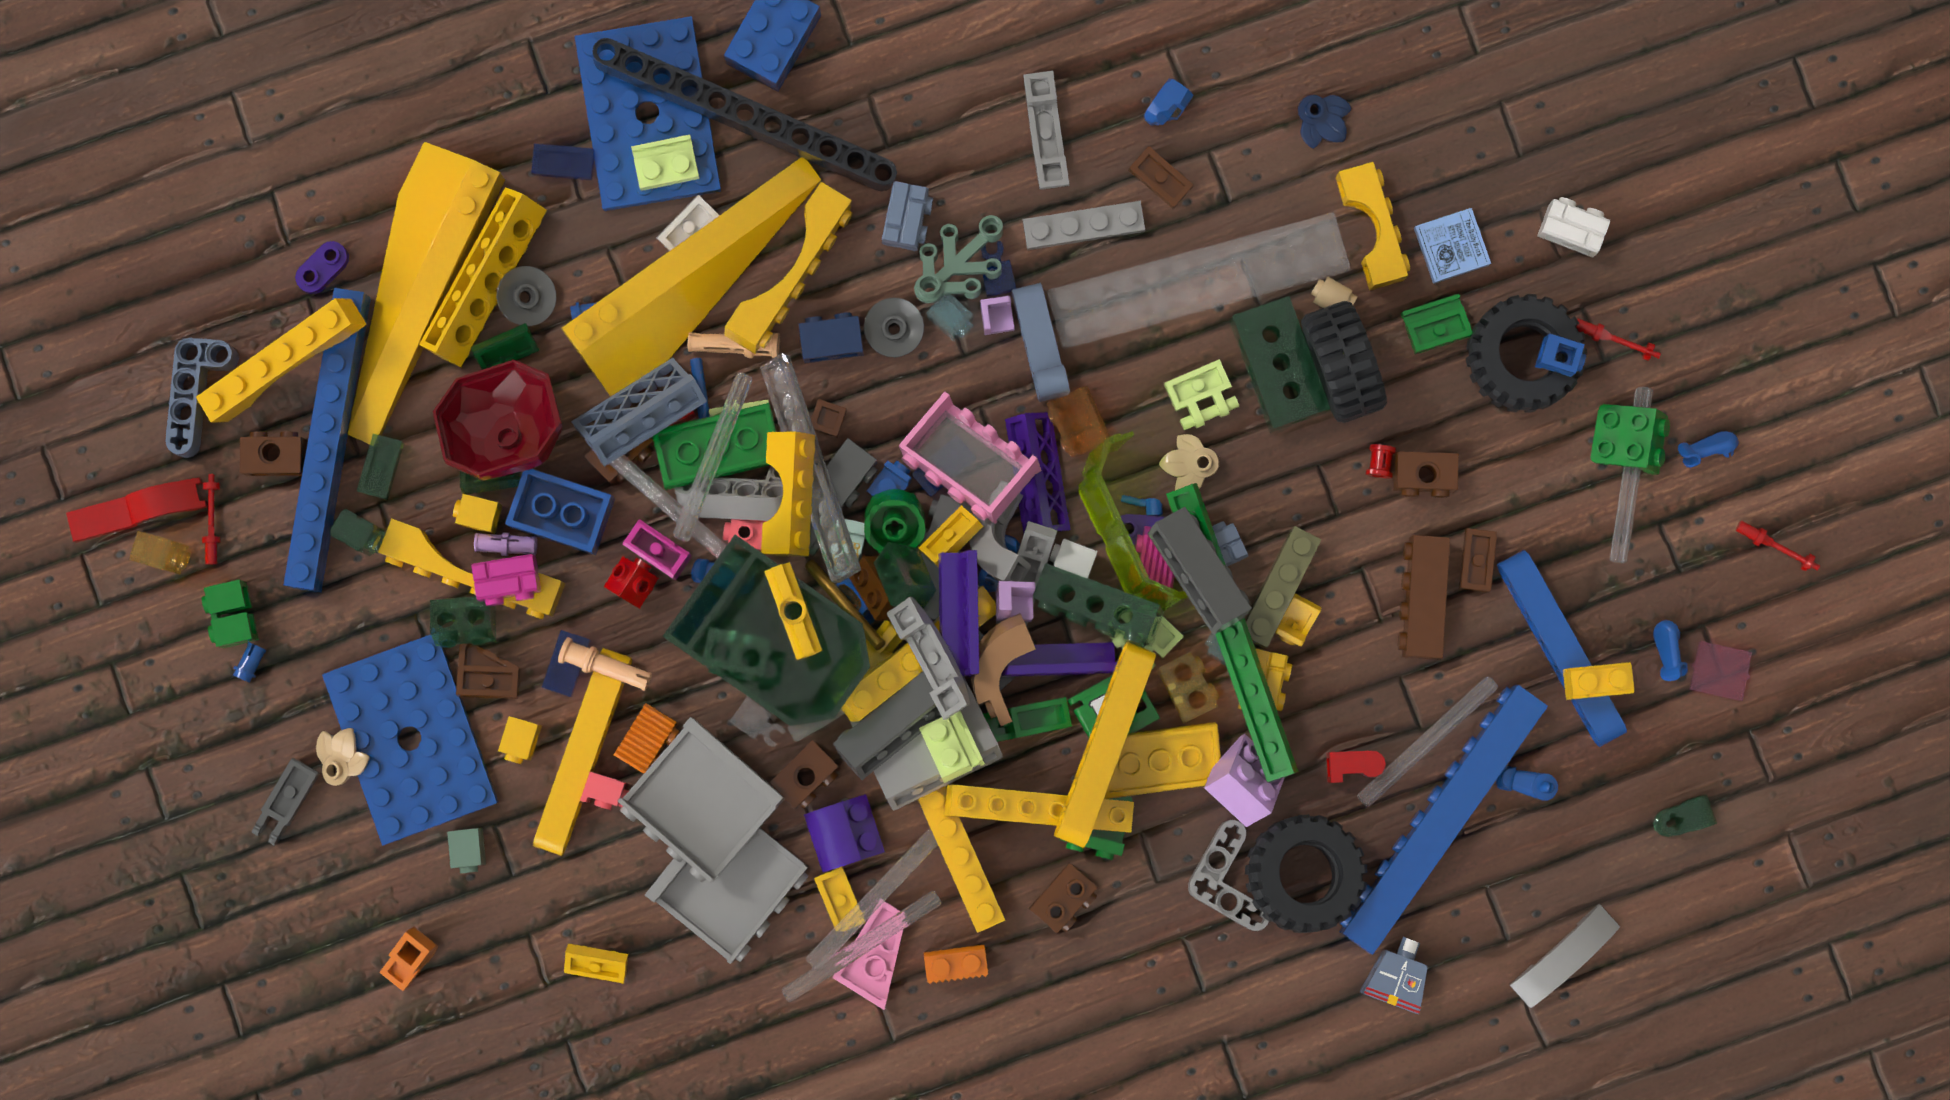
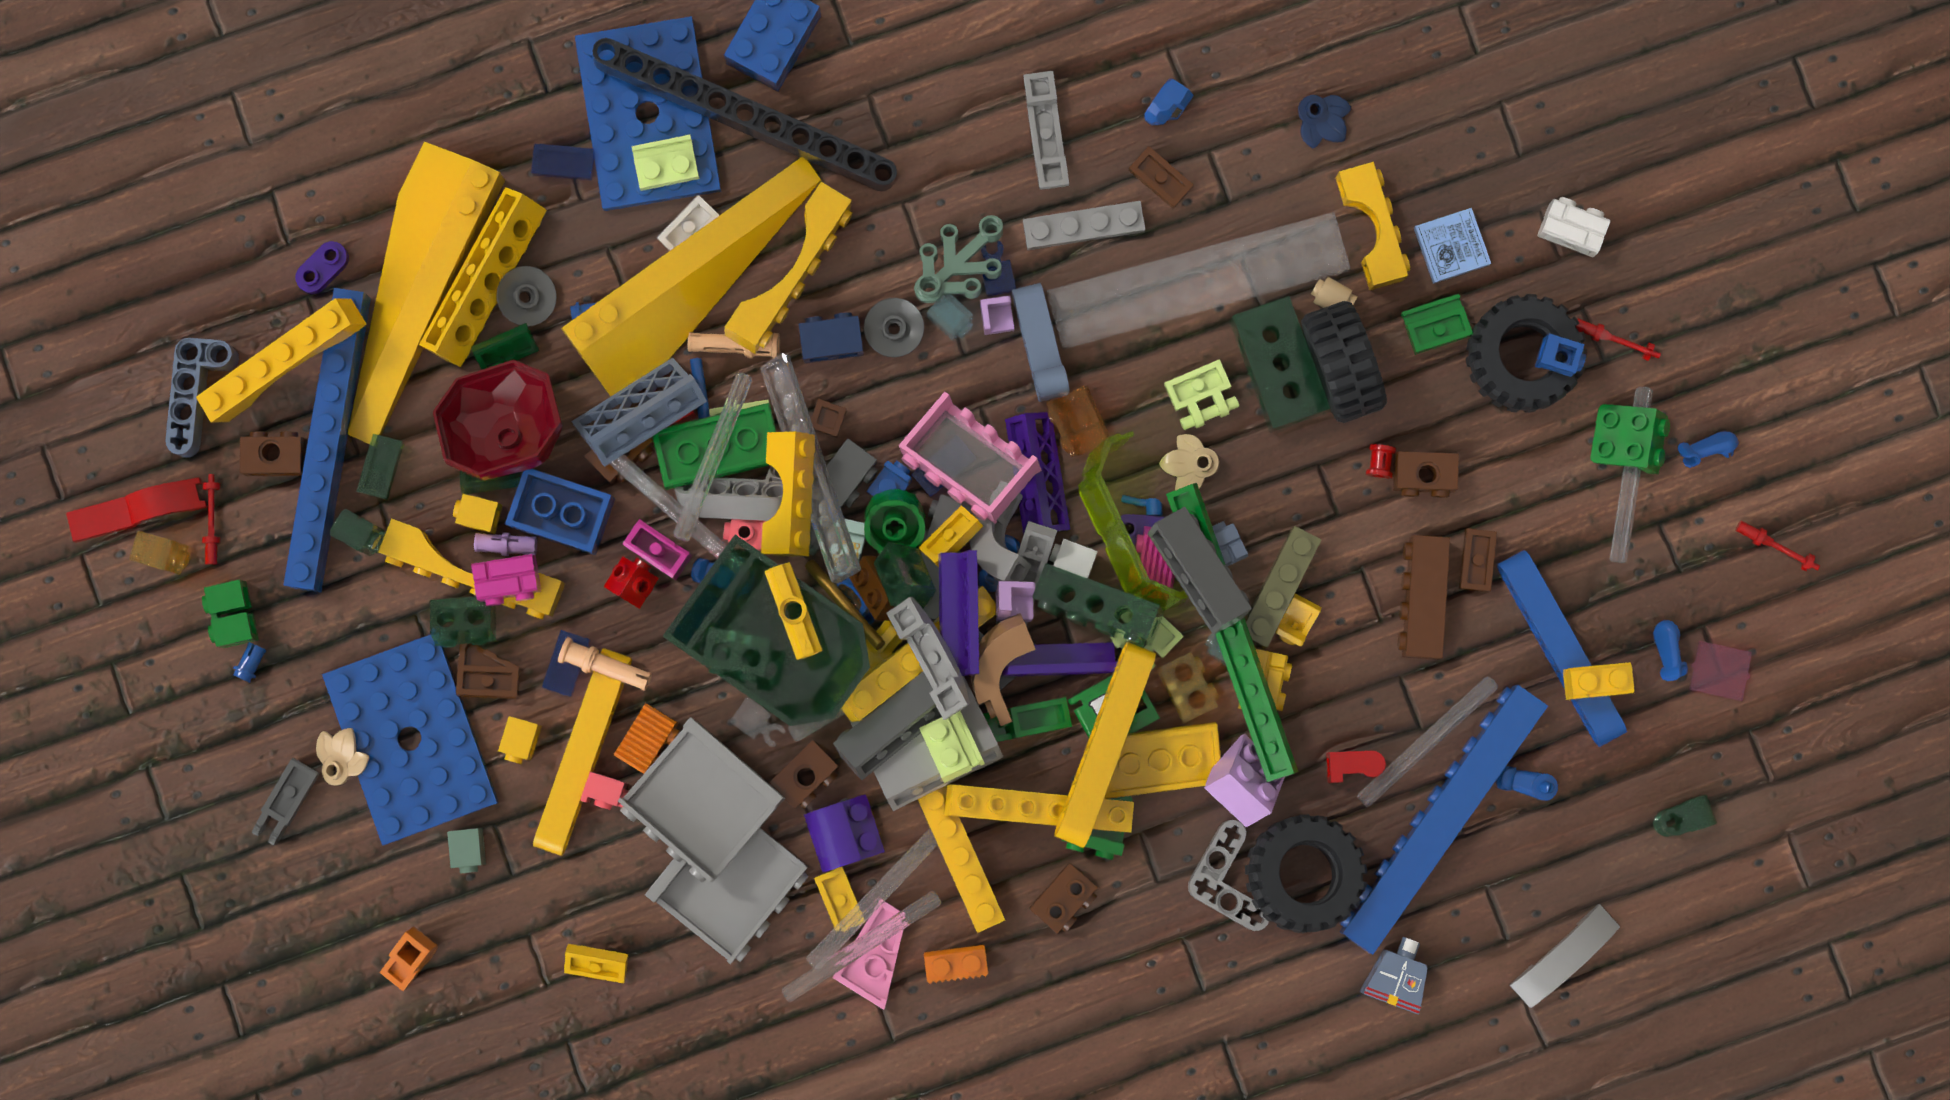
(906, 216): sand blue brick -> none

